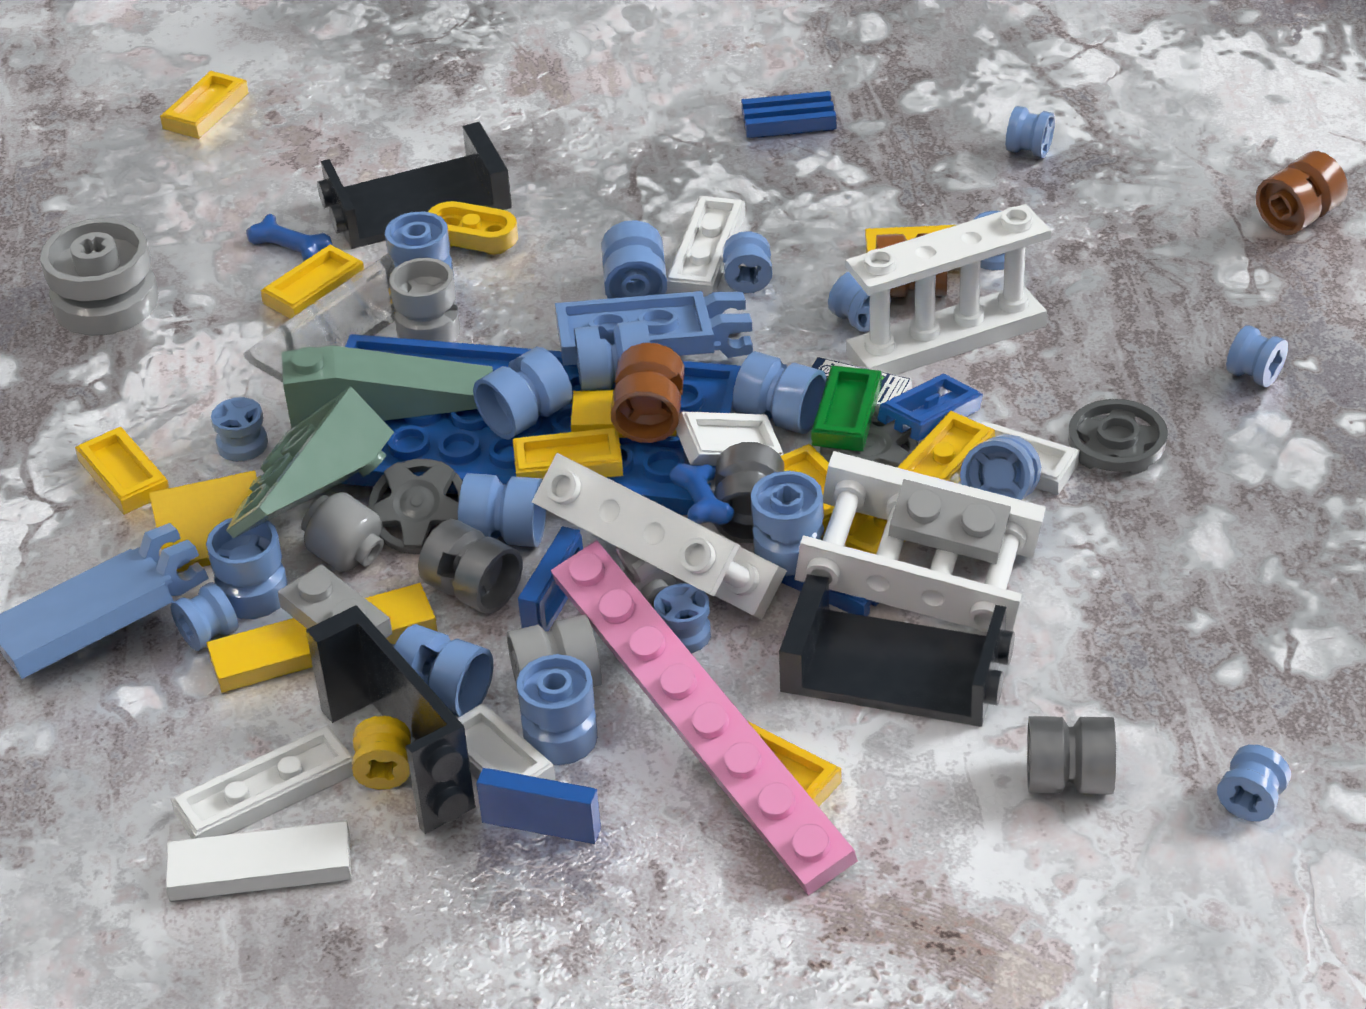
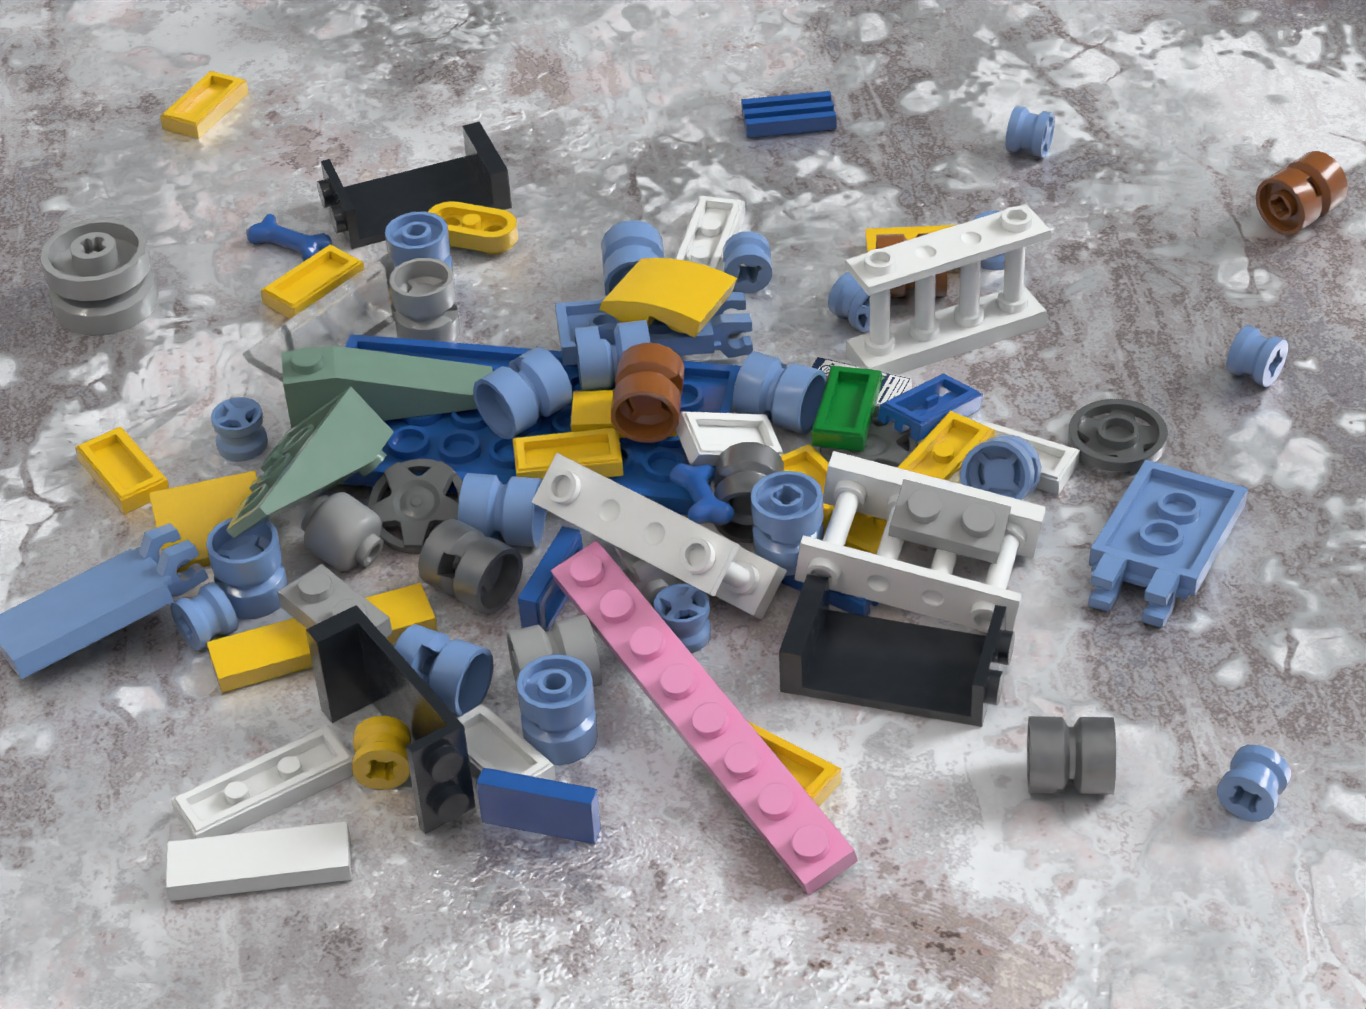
(671, 291): none -> yellow slope
(1163, 537): none -> medium blue tile

